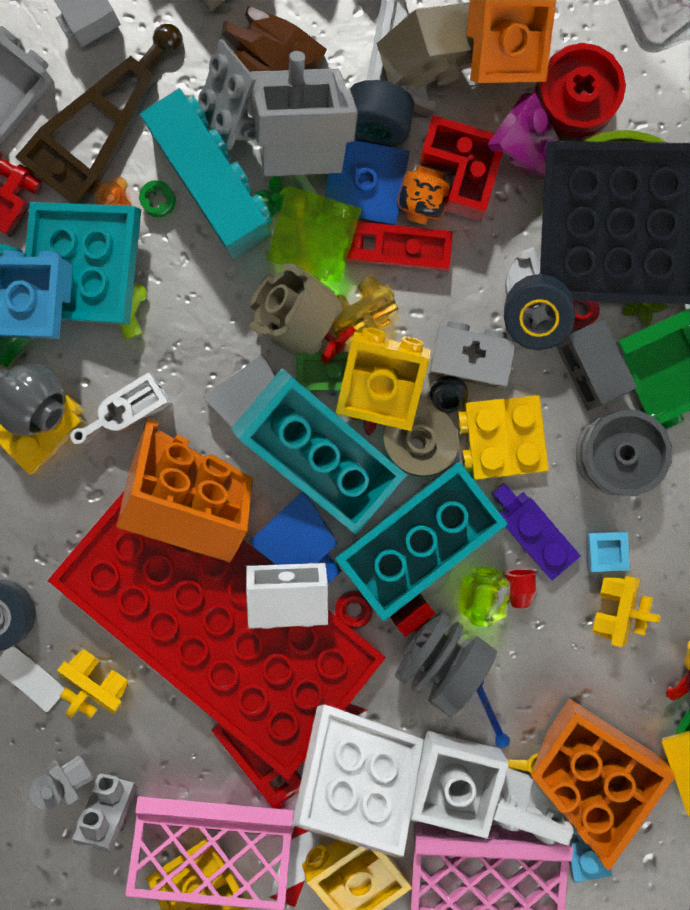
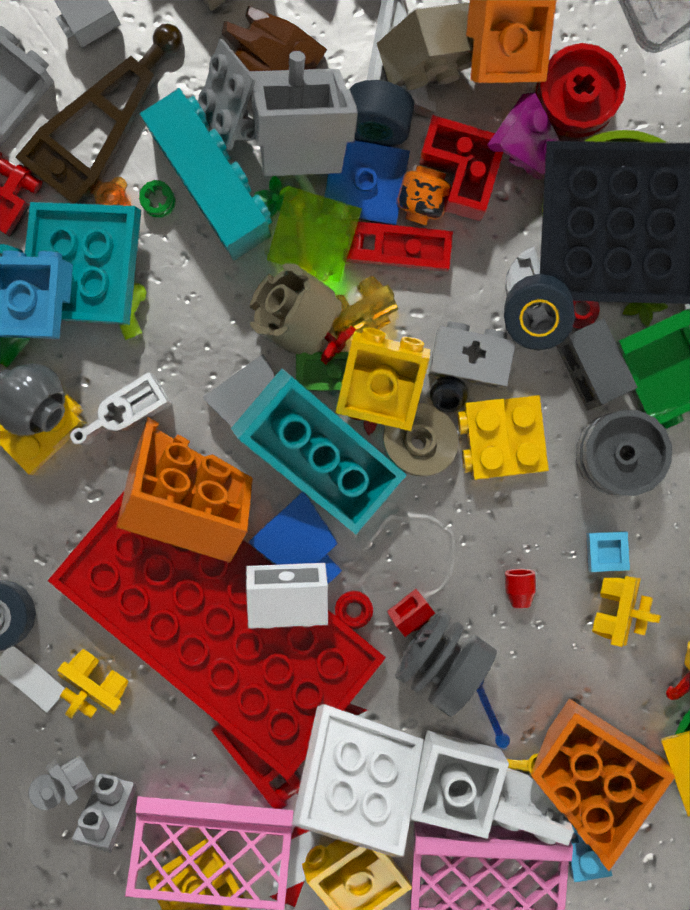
(420, 540): teal brick -> none
(484, 596): clear neon green head -> none
(535, 532): dark purple hinge -> none

